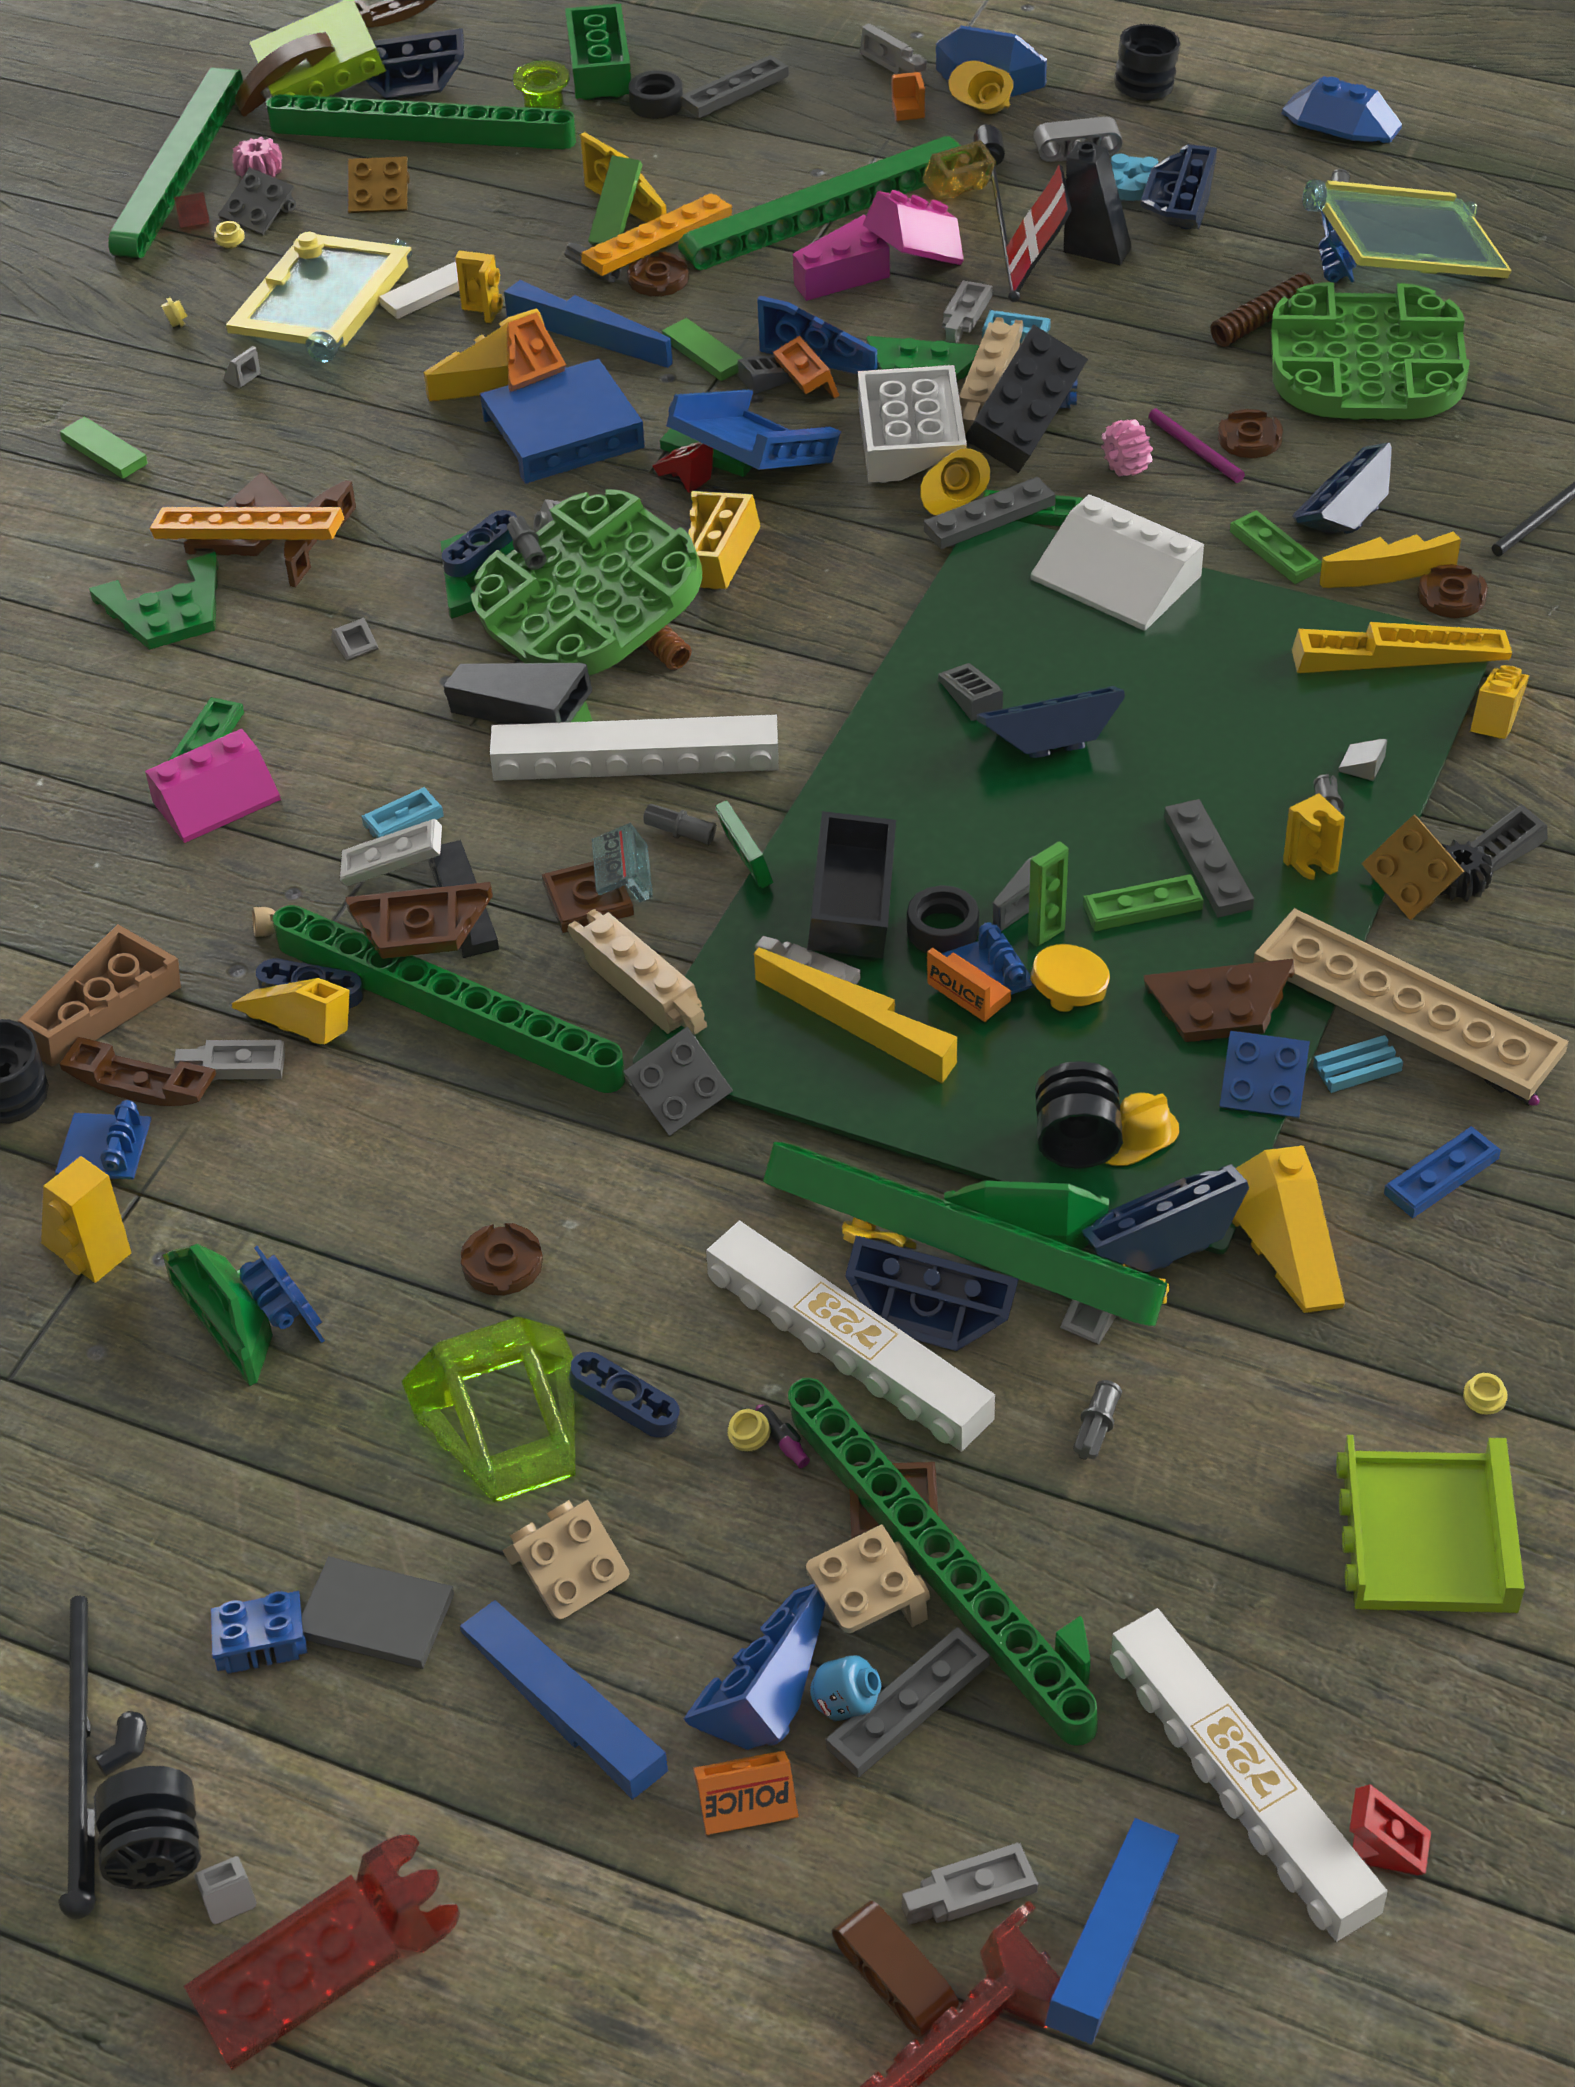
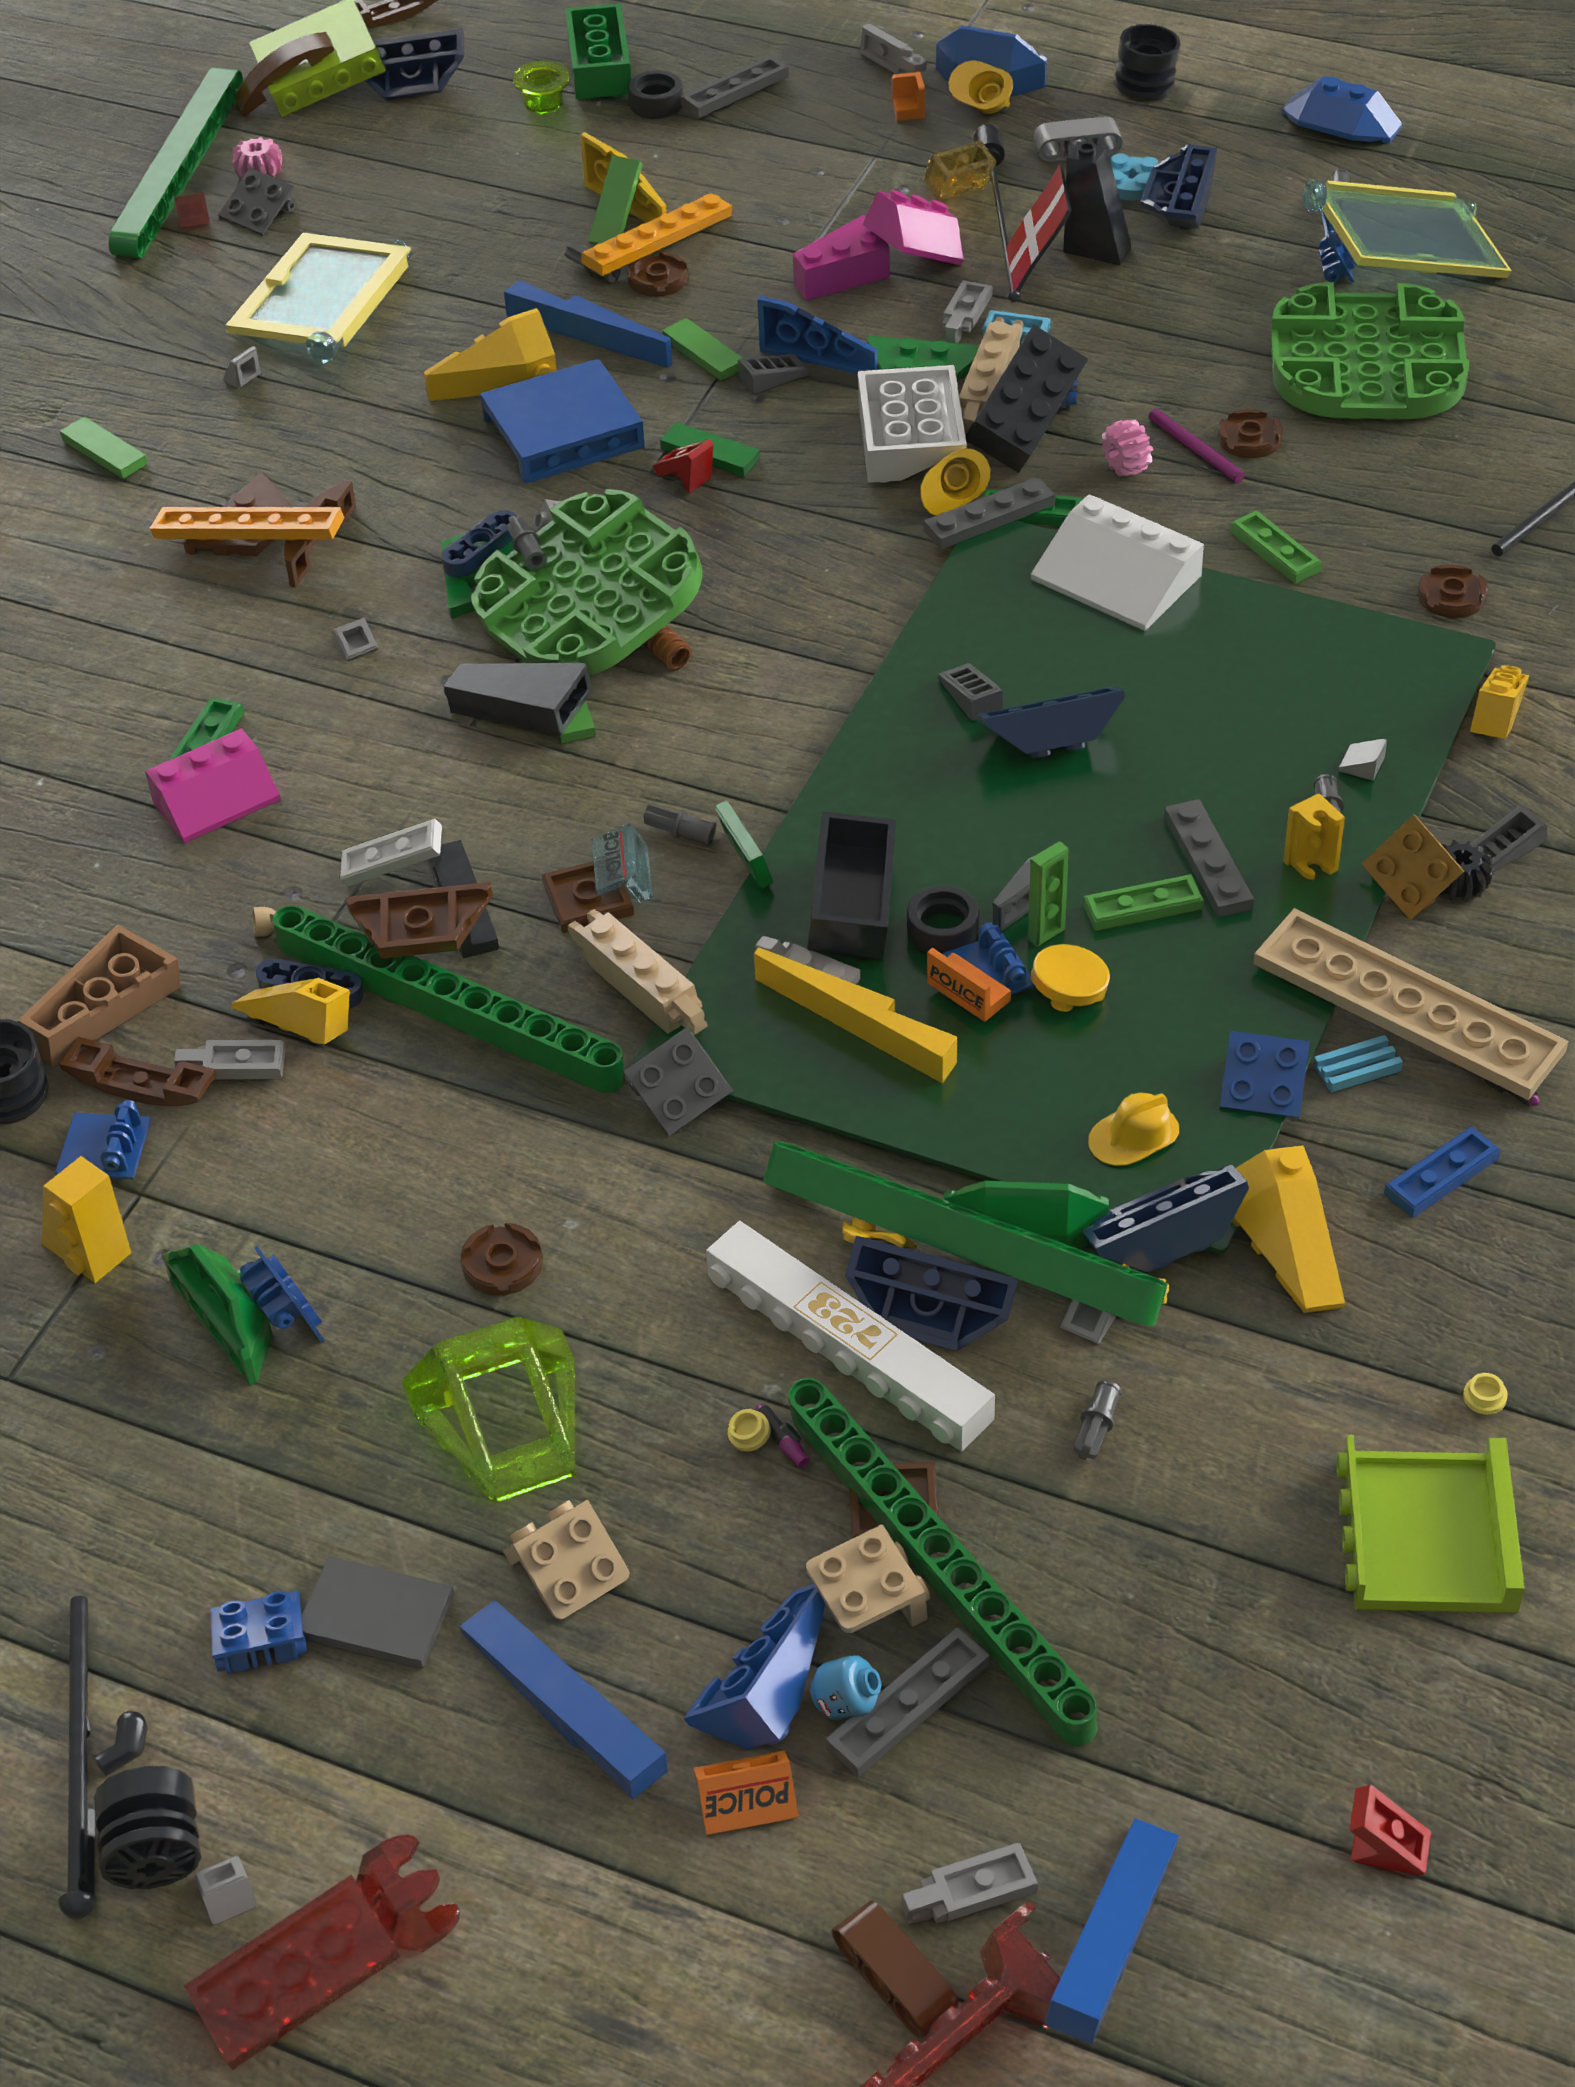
(170, 613): green wing -> none
(174, 312): light yellow plate -> none
(229, 234): light yellow plate -> none
(308, 245): light yellow plate -> none
(377, 184): pearl gold hinge -> none
(401, 813): medium azure tile -> none
(421, 121): green beam -> none
(421, 291): white tile -> none
(479, 283): yellow bracket -> none
(530, 353): orange wing -> none
(627, 1410): dark blue beam -> none
(634, 747): white brick -> none
(722, 533): yellow wedge -> none
(728, 426): blue panel -> none
(805, 367): orange panel -> none
(808, 207): green beam -> none
(1073, 1648): green slope -> none
(1078, 1114): black wheel -> none
(1222, 998): reddish brown wing -> none
(1248, 1776): white brick -> none
(1255, 312): reddish brown piece -> none
(1349, 493): wedge -> none
(1386, 563): yellow slope -> none
(1396, 646): yellow slope -> none

